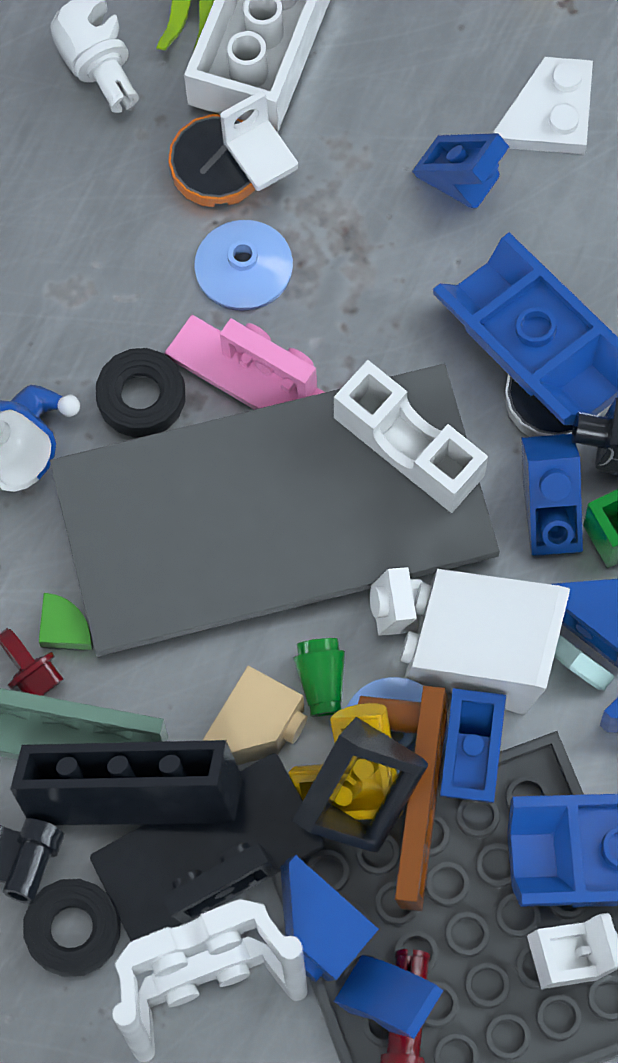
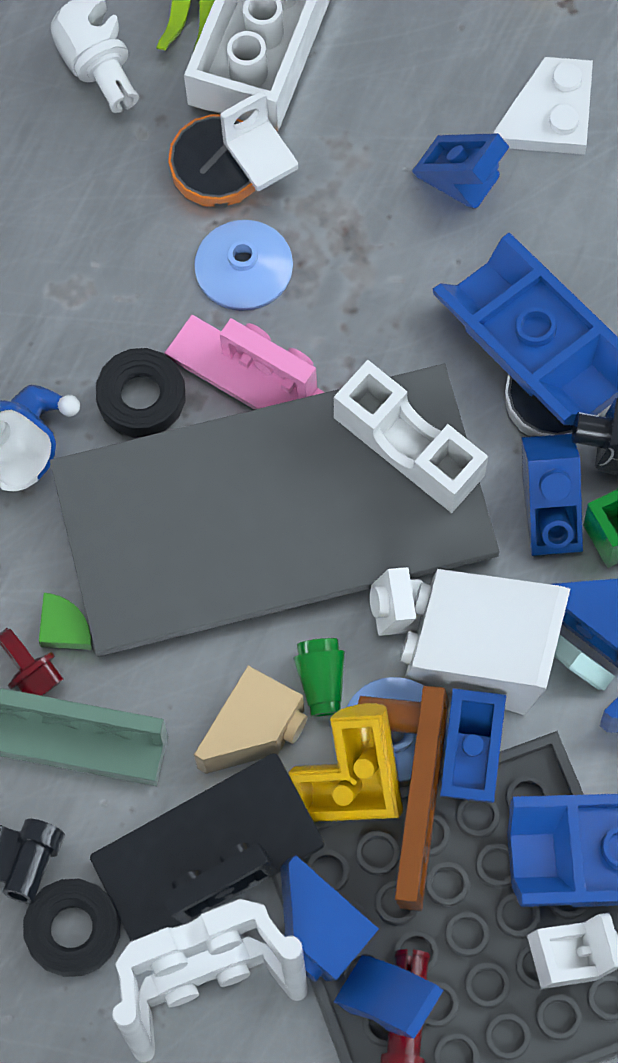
(128, 783): black brick -> none
(363, 741): black tile -> none

